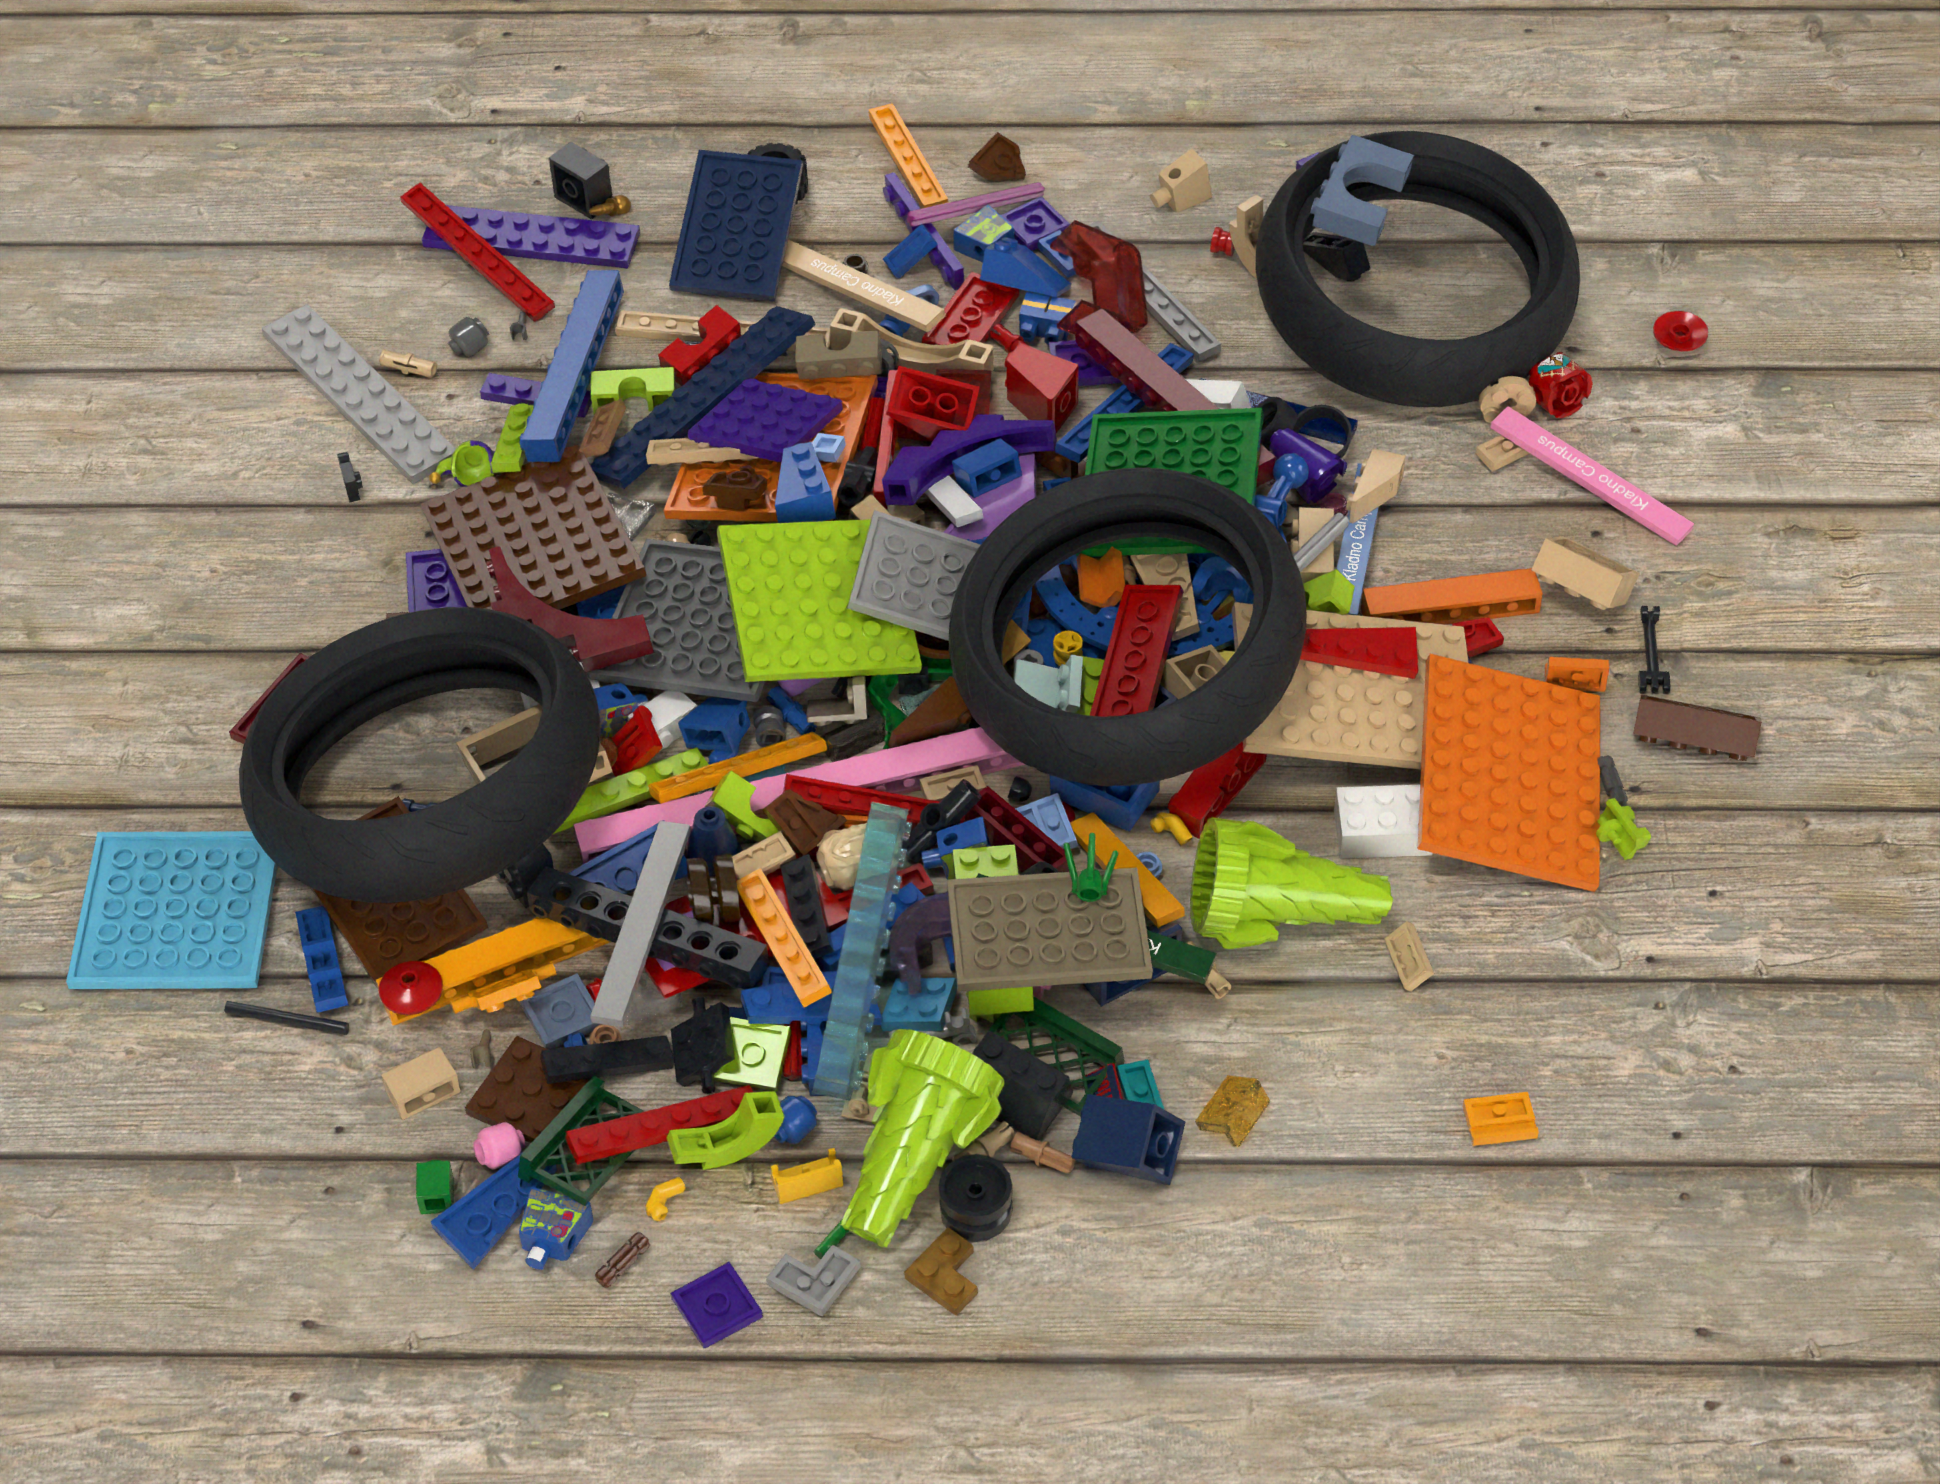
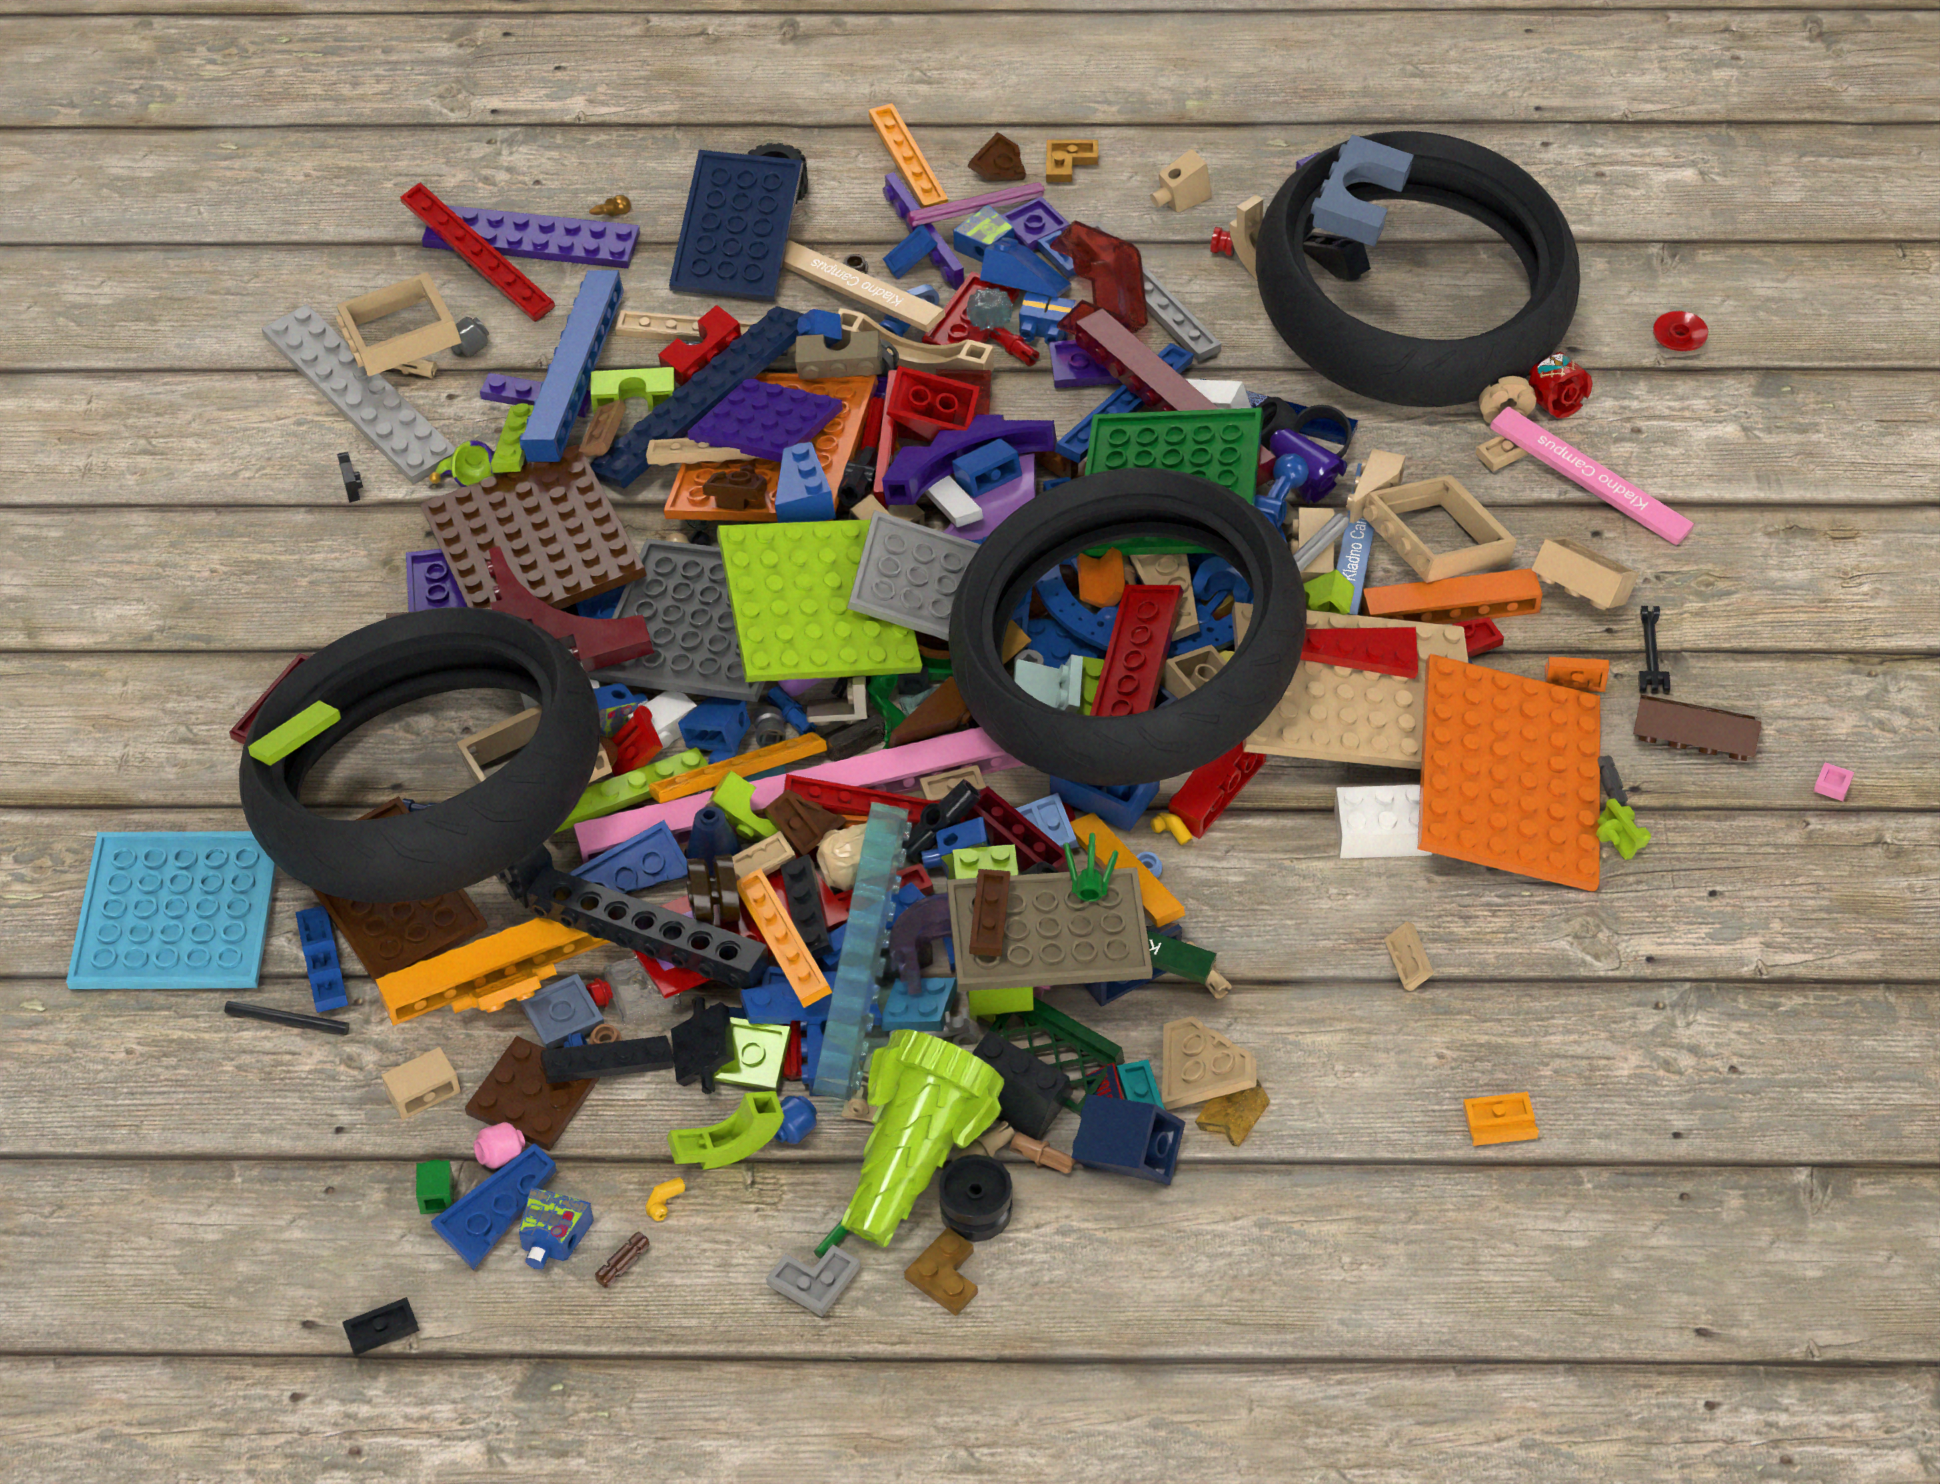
(294, 733): none -> lime tile
(380, 1326): none -> black plate
(405, 346): none -> tan window
(410, 997): red dish -> none
(481, 1052): dark tan hand -> none
(519, 327): dark grey hand -> none
(552, 1140): dark green fence -> none
(580, 178): black brick -> none
(632, 513): clear wing -> none
(640, 924): light grey tile -> none
(651, 1126): red plate -> none
(716, 1305): dark purple tile -> none
(807, 1178): yellow hinge -> none
(821, 322): none -> blue brick
(828, 446): light blue plate -> none
(989, 309): none -> clear light blue gear
(989, 912): none -> reddish brown plate
(1020, 789): black hinge -> none
(1041, 384): red slope -> none
(1064, 154): none -> pearl gold plate
(1066, 644): yellow wheel -> none
(1202, 1064): none -> tan plate
(1257, 879): lime cone -> none
(1335, 501): clear pink plate -> none
(1495, 541): none -> tan window
(1833, 781): none -> bright pink plate

